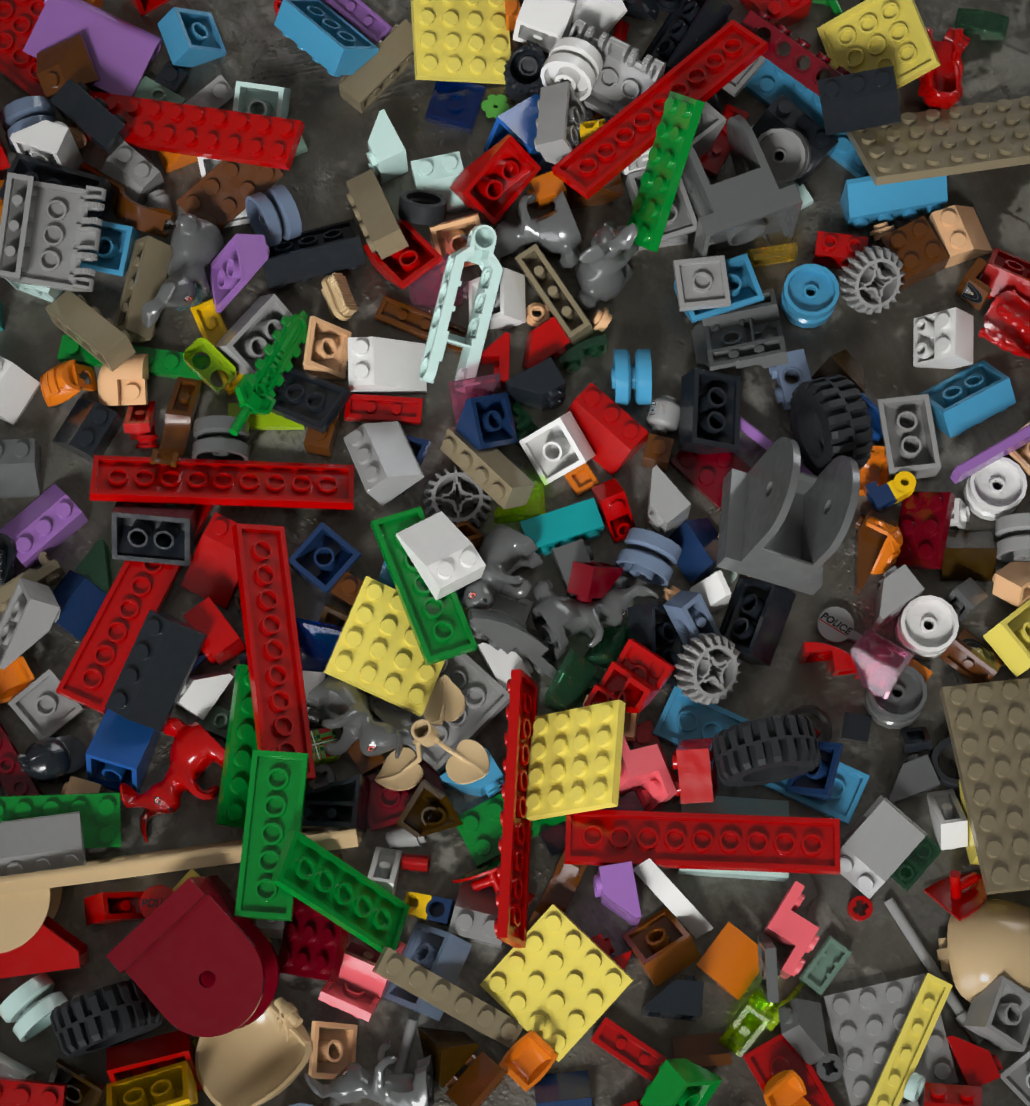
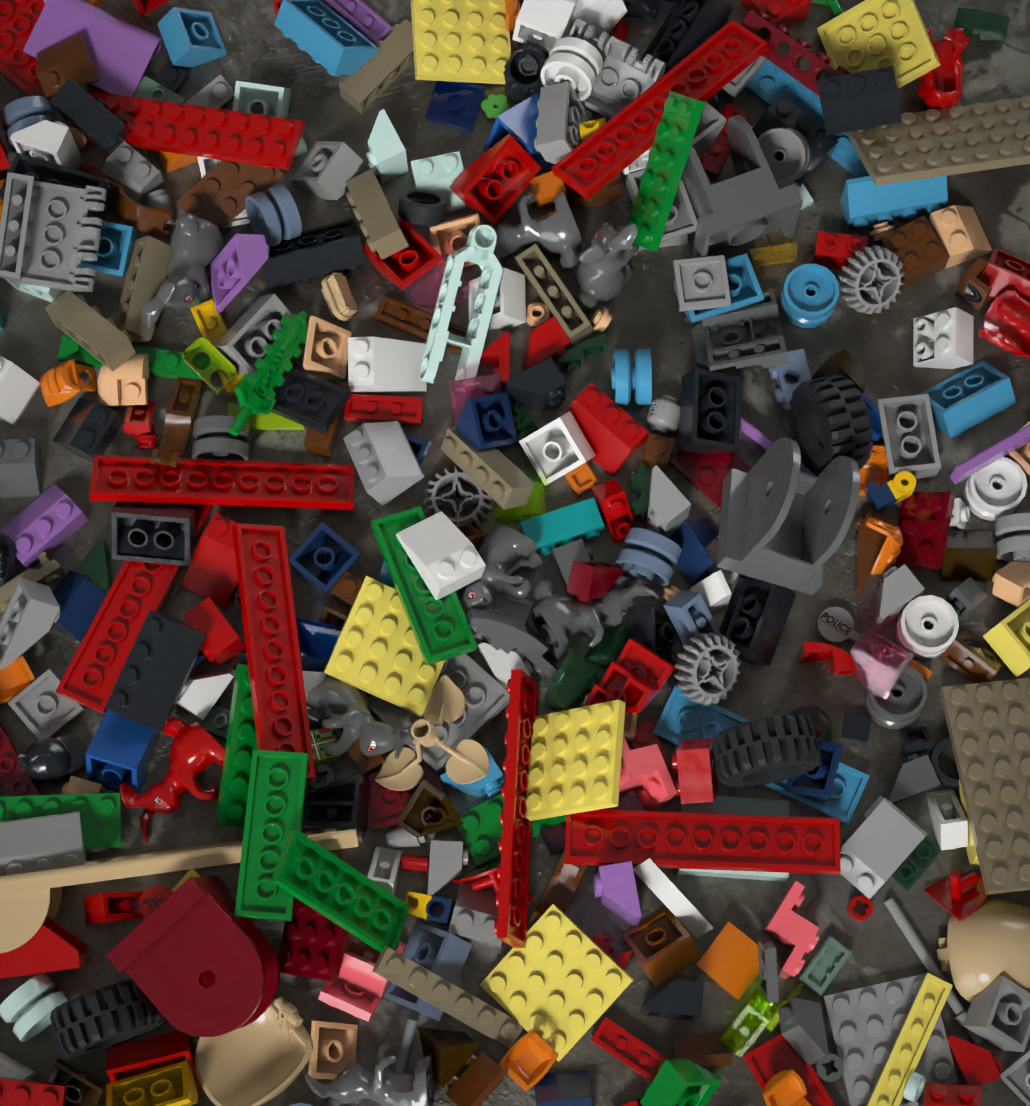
(327, 169): none -> light grey slope
(445, 864): none -> light grey slope
(640, 488): none -> clear green slope

